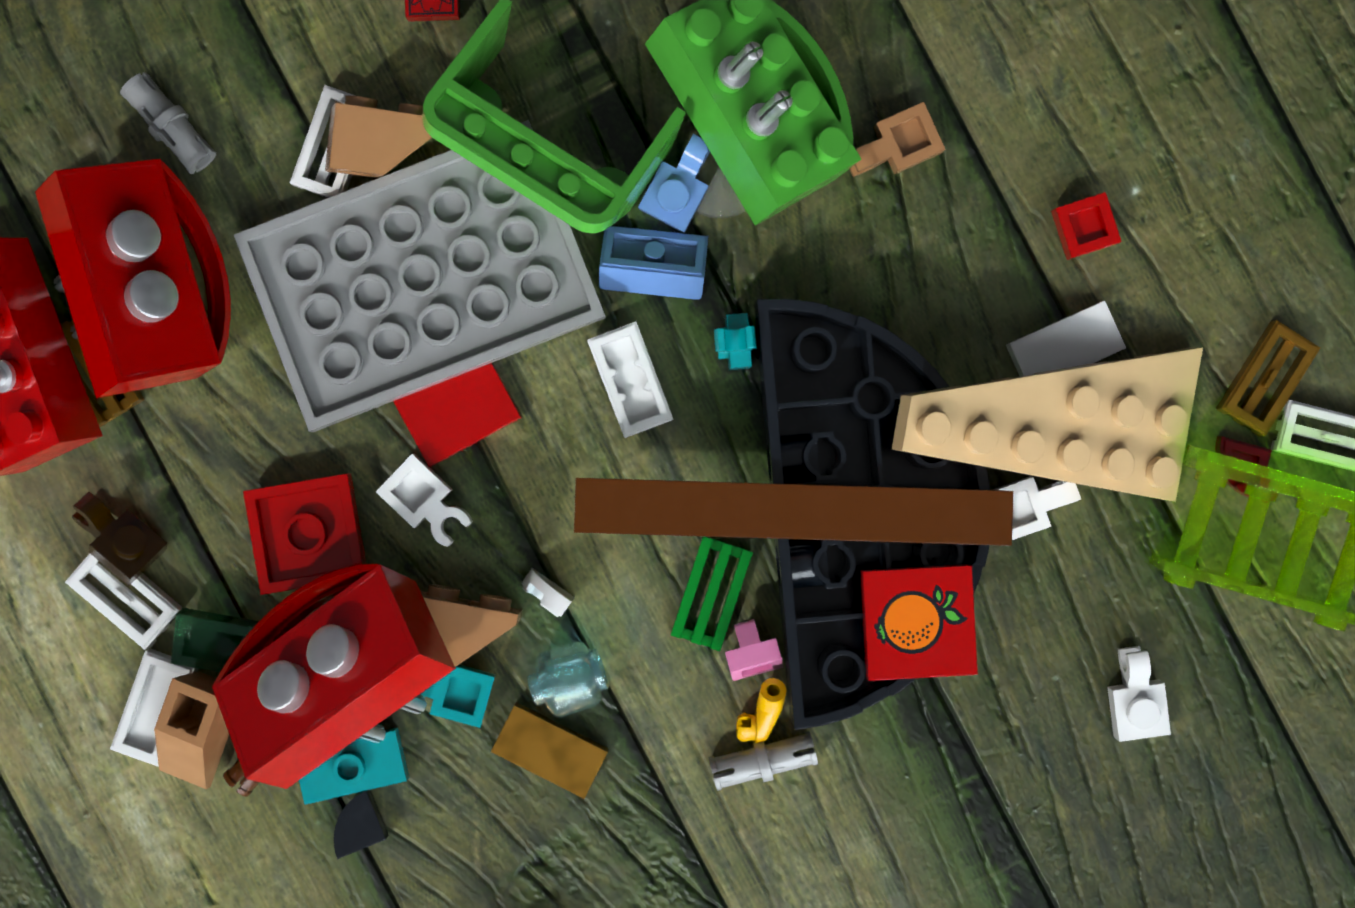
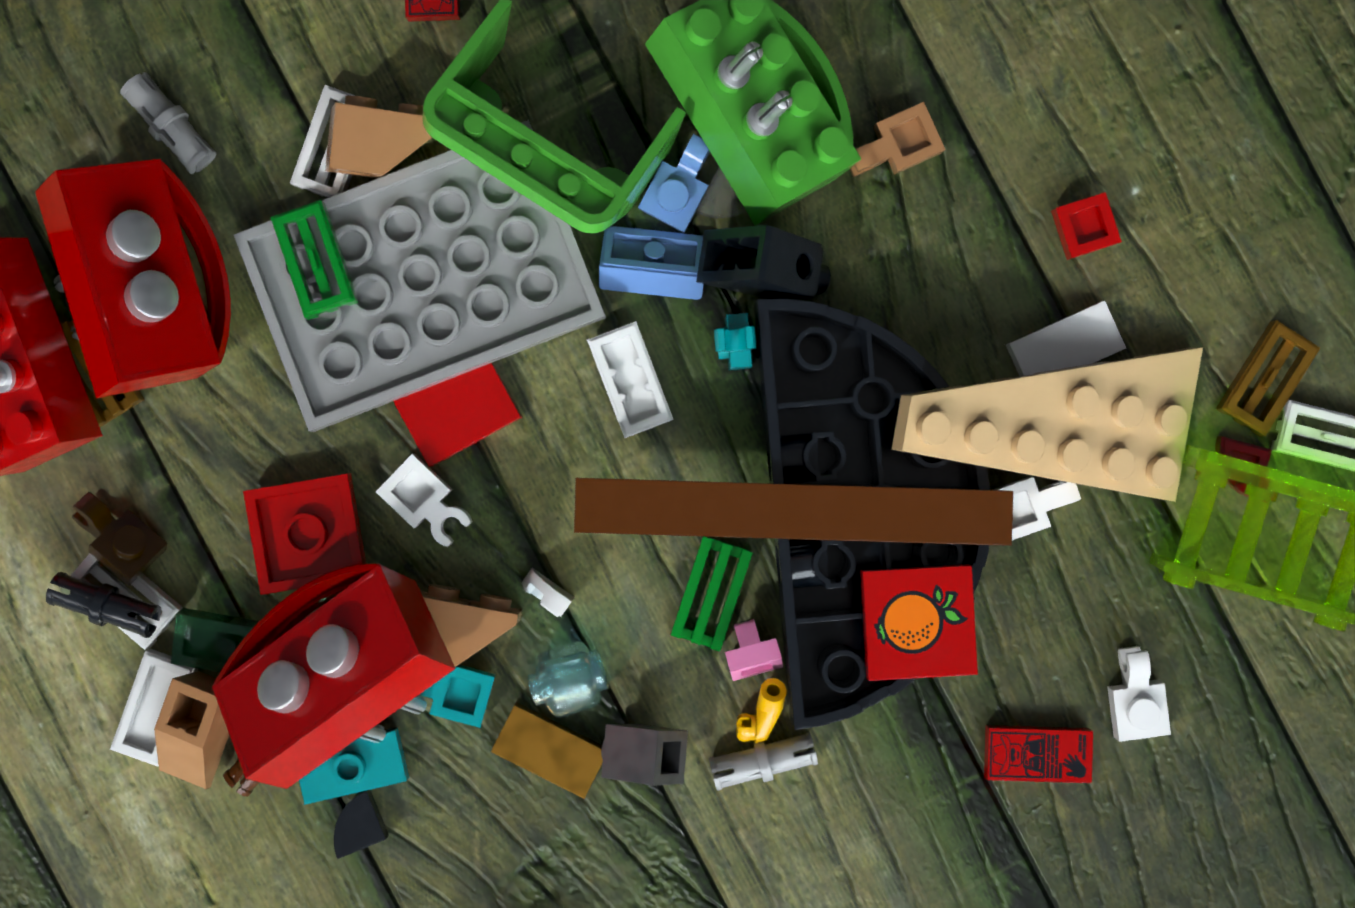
(103, 604): none -> black pin
(329, 302): none -> green tile
(644, 754): none -> flat silver brick
(784, 265): none -> black torso
(1038, 754): none -> red tile

